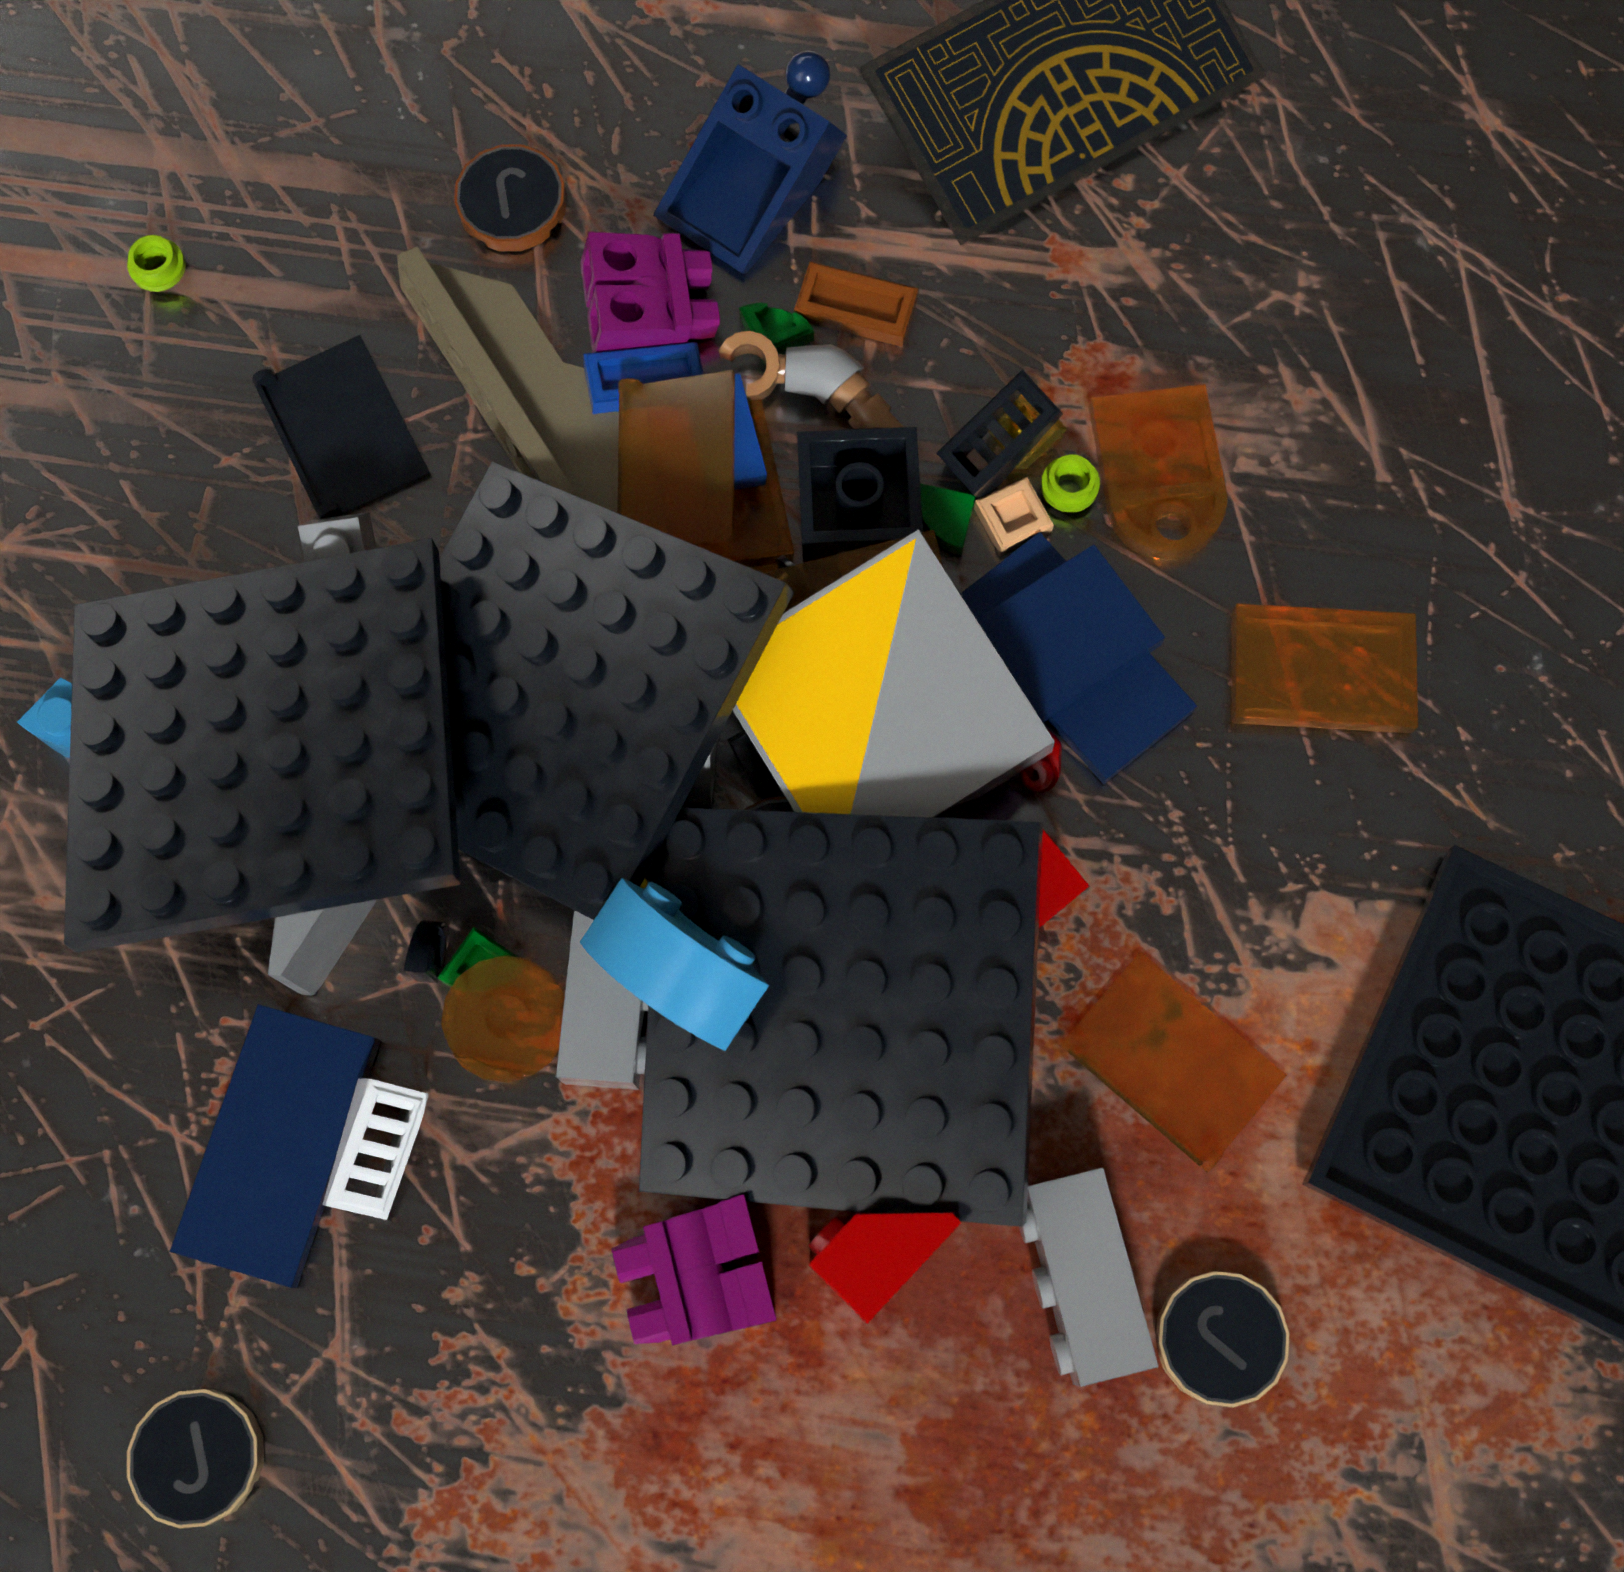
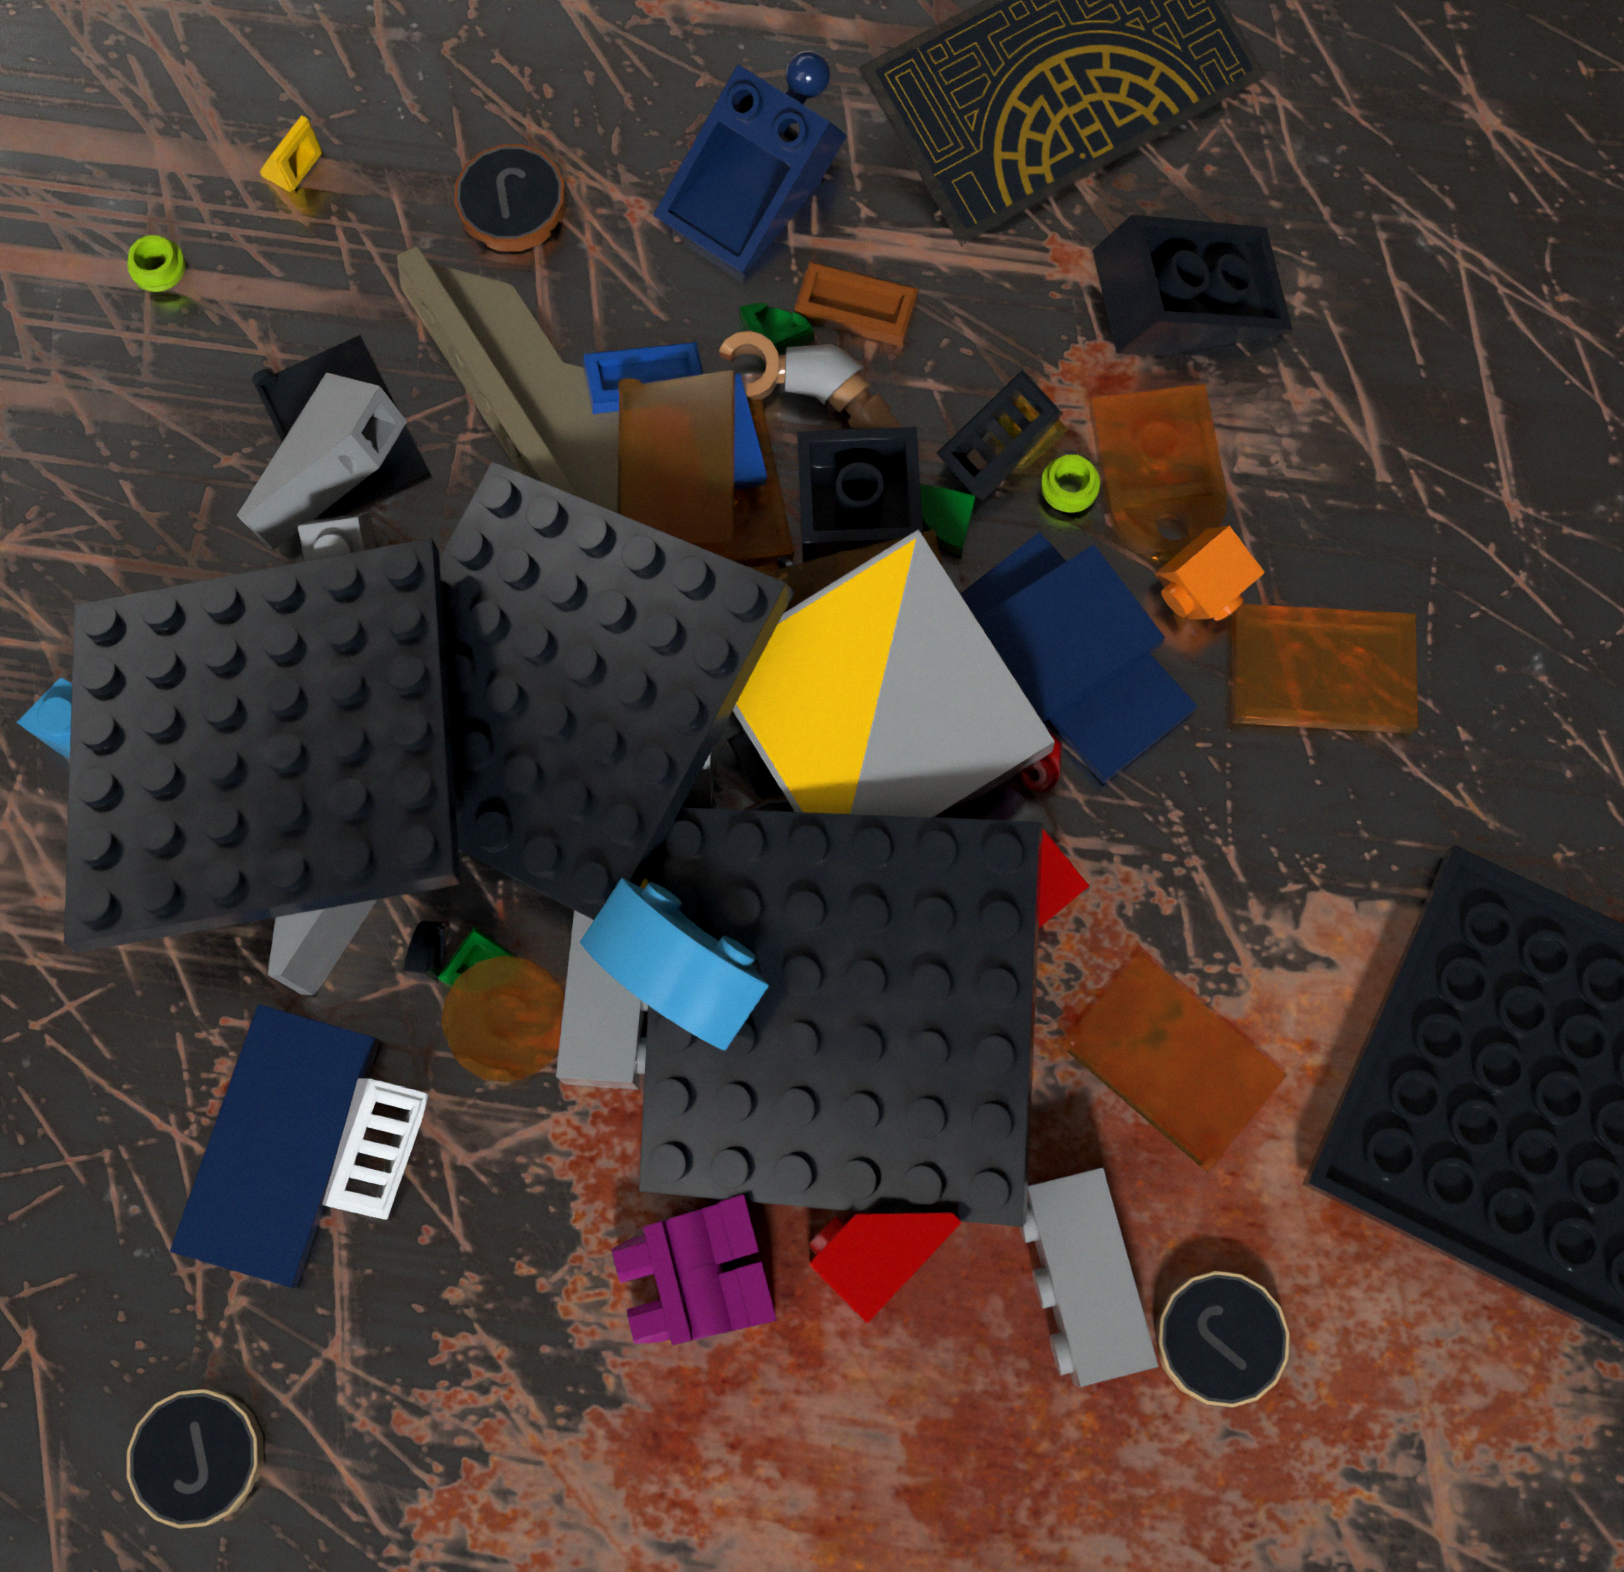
(293, 156): none -> yellow slope
(324, 456): none -> light grey slope
(641, 291): magenta hips -> none
(1013, 516): light nougat tile -> none
(1189, 285): none -> black slope
(1209, 575): none -> orange brick

